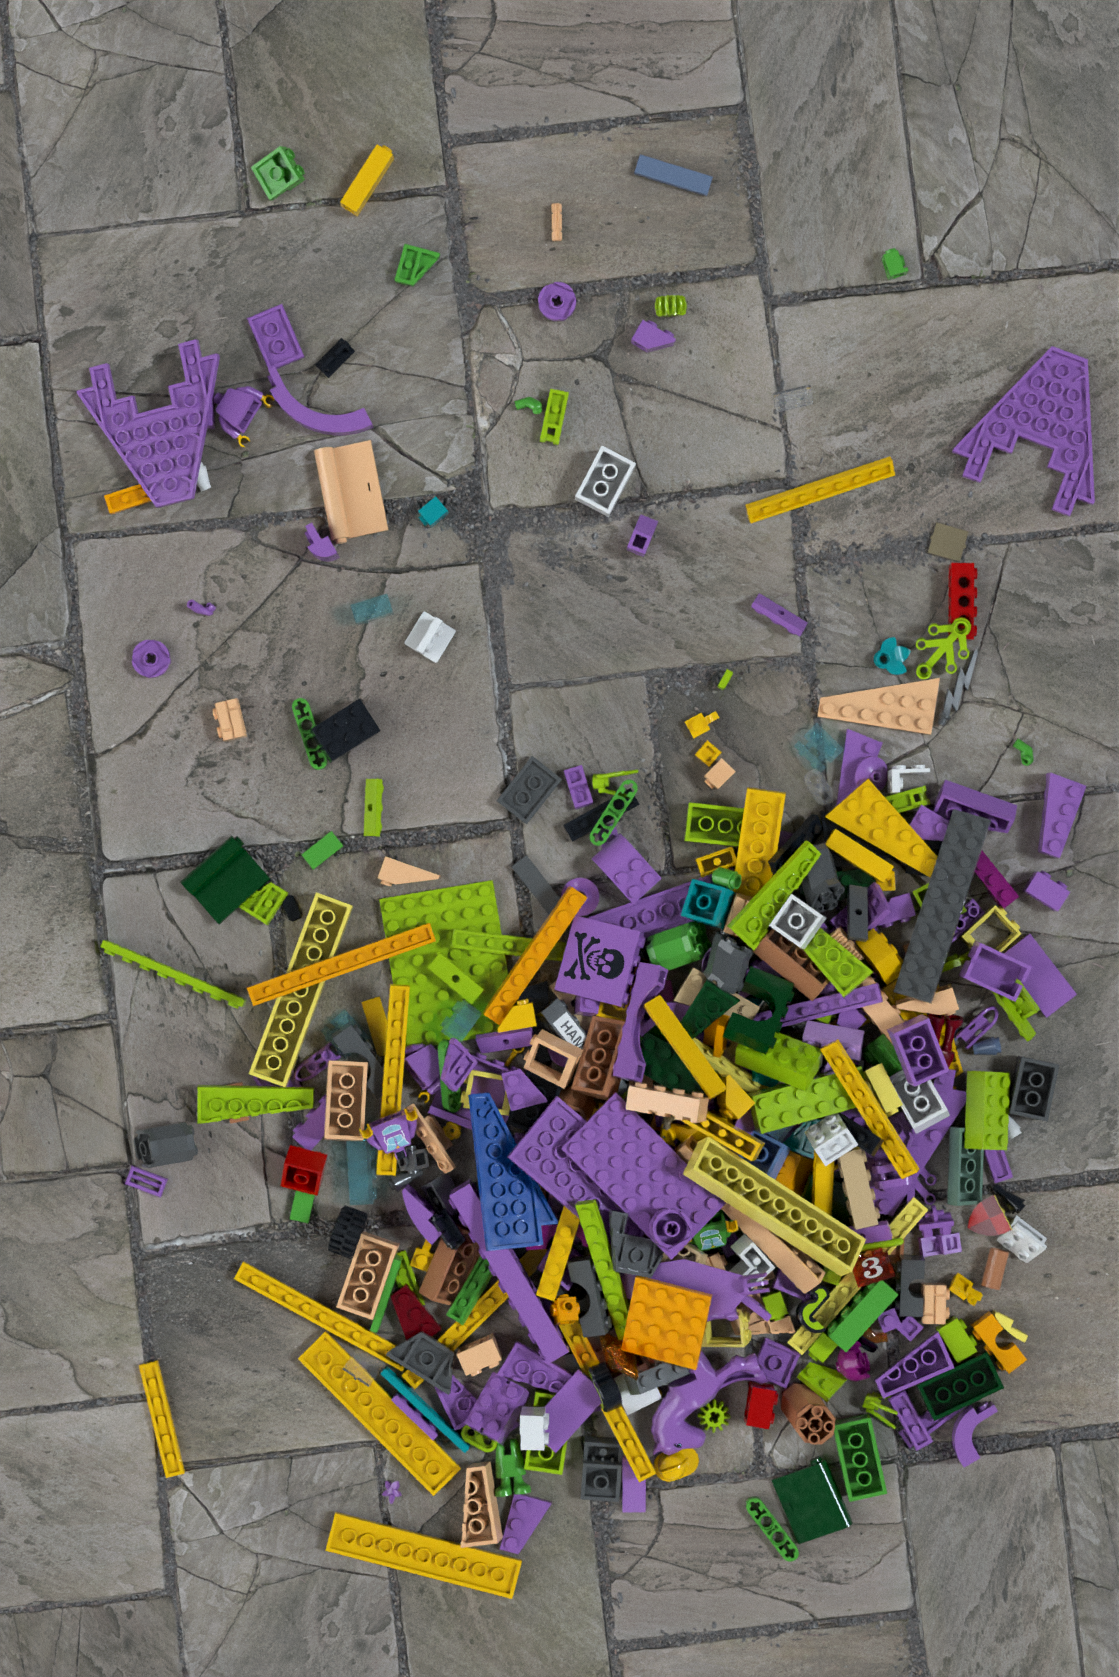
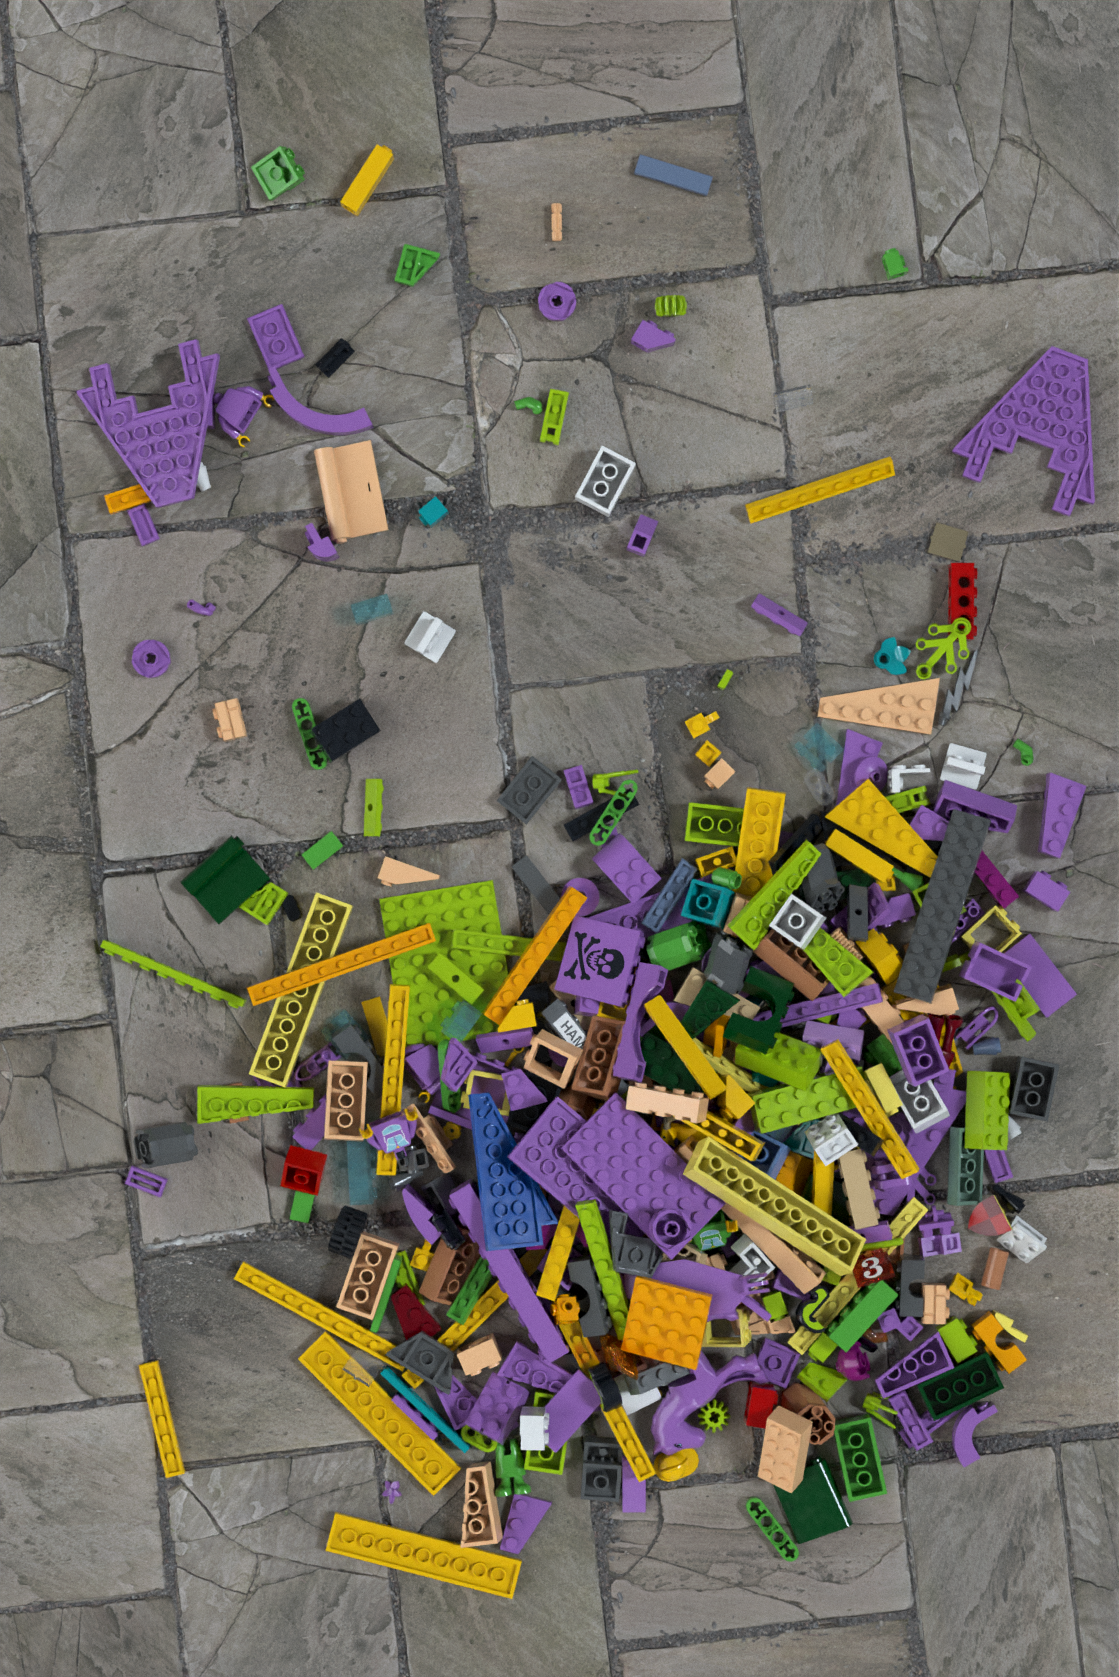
(143, 525): none -> medium lavender tile
(669, 895): none -> sand blue tile
(785, 1449): none -> light nougat brick
(910, 880): none -> bright green cone
(963, 766): none -> white bracket

